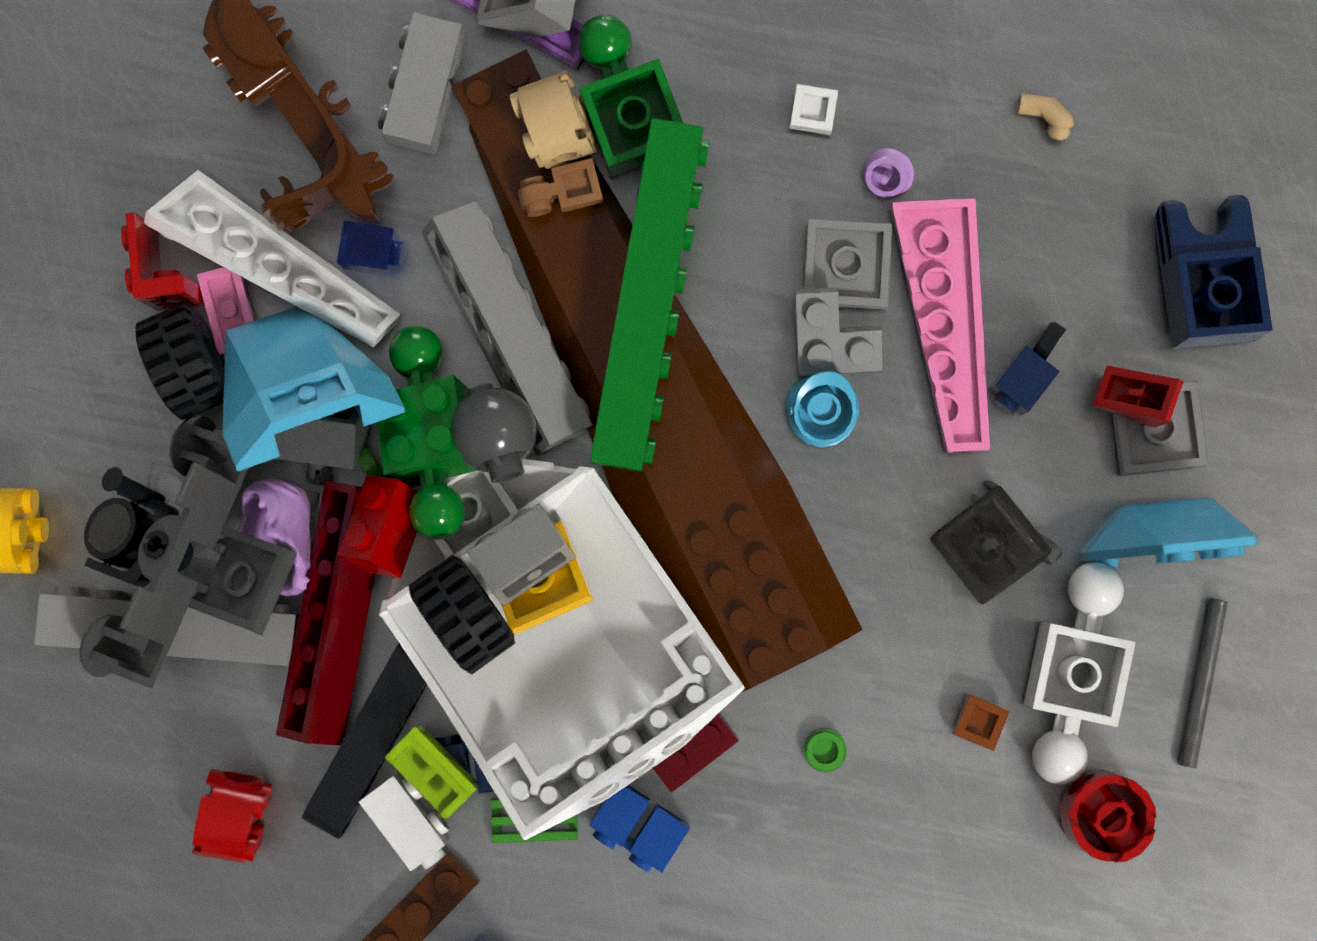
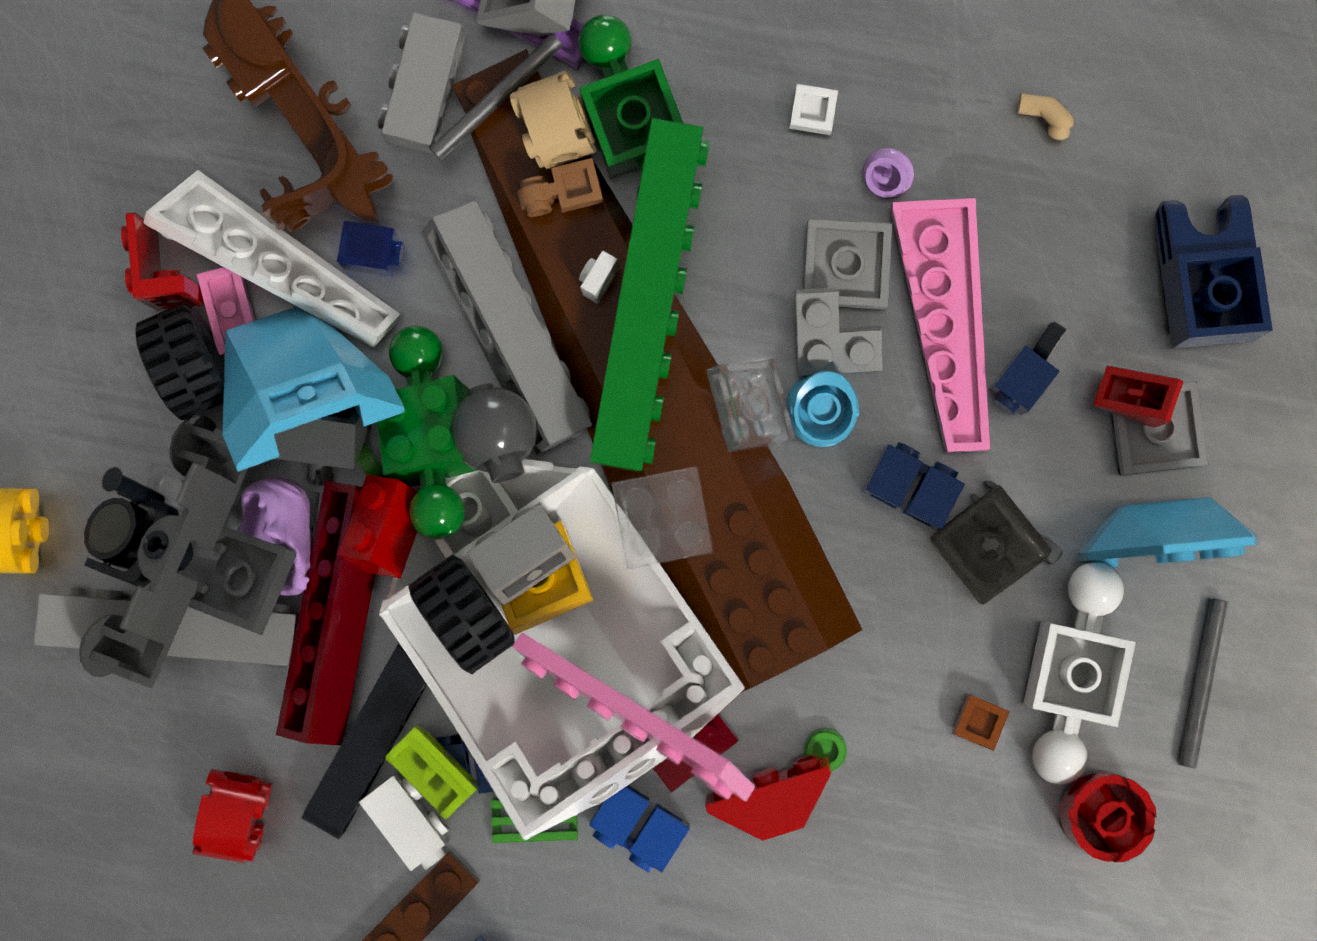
(496, 97): none -> flat silver bar
(598, 276): none -> white plate
(637, 721): none -> bright pink wing
(662, 517): none -> clear plate
(750, 404): none -> clear plate
(779, 800): none -> red slope
(933, 495): none -> dark blue piece

